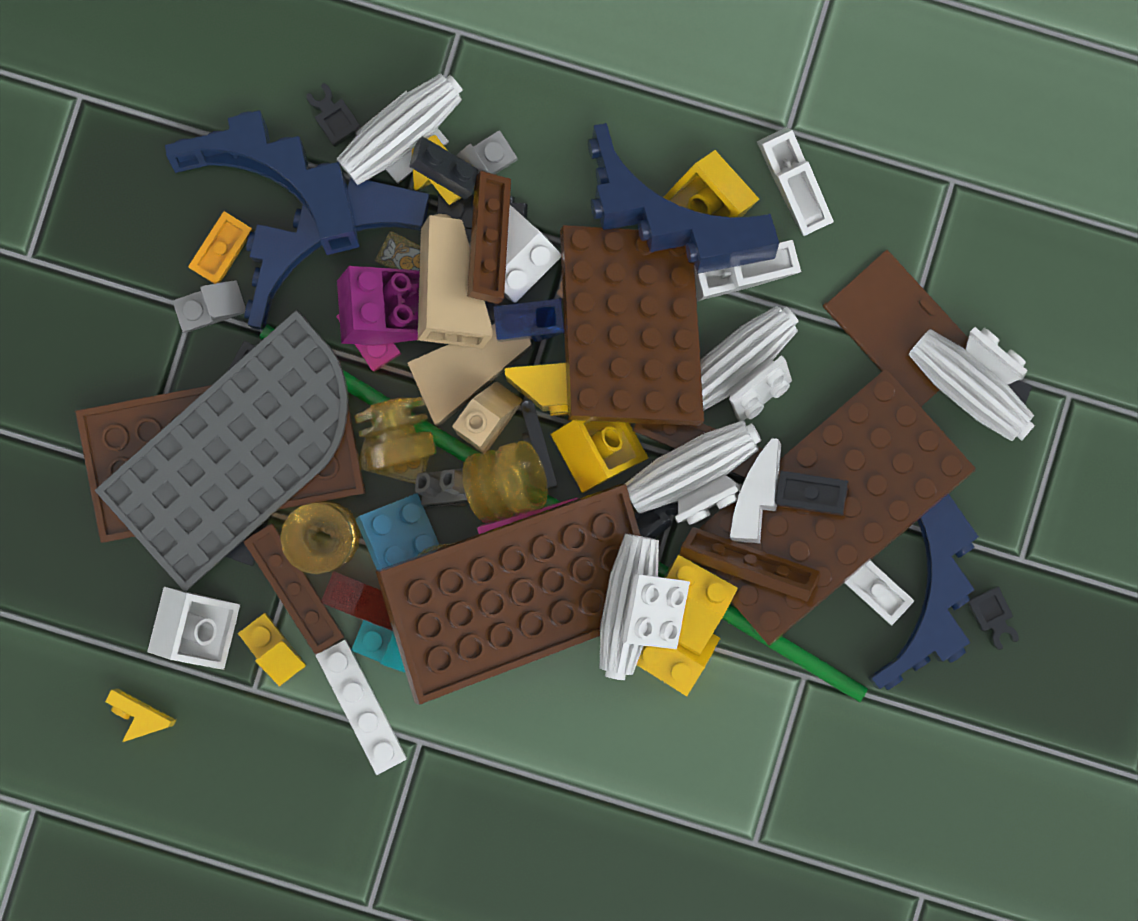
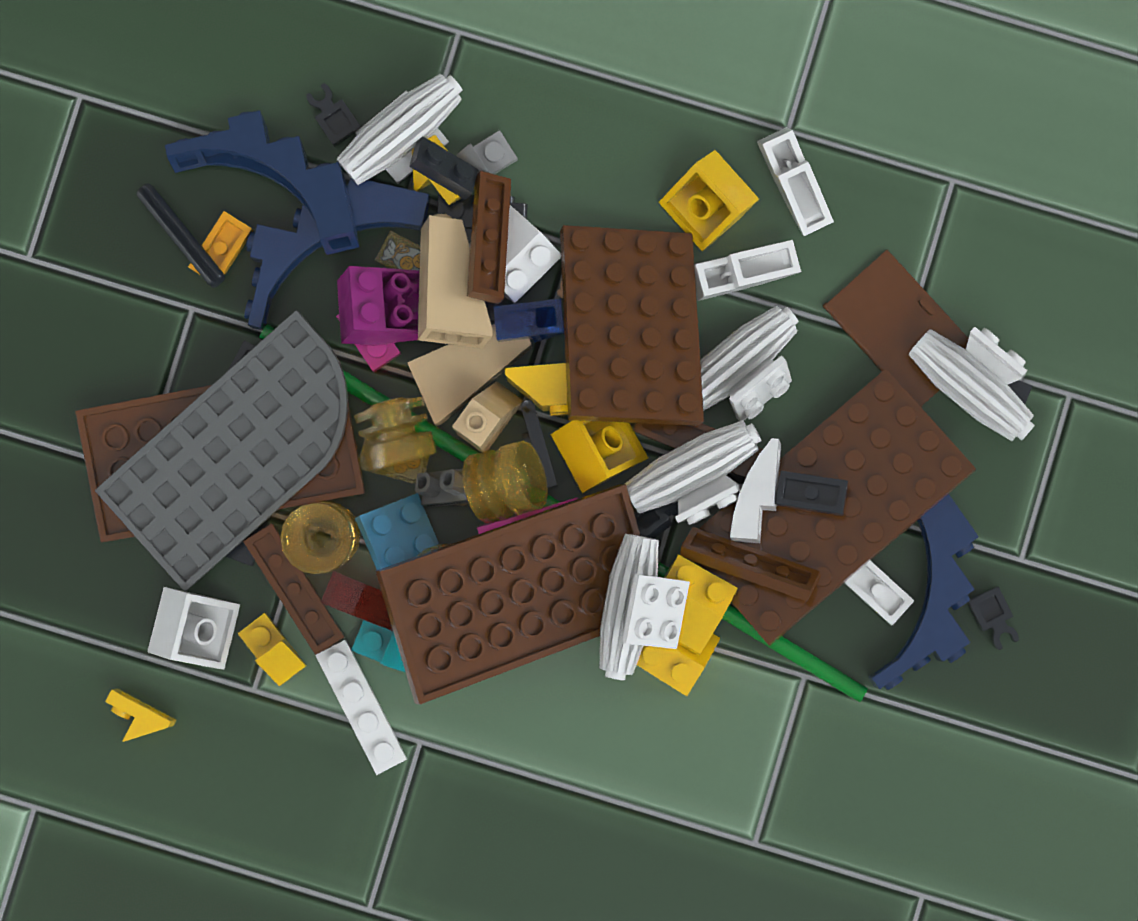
(181, 235): none -> black axle
(209, 305): light grey slope -> none
(709, 239): dark blue arch -> none

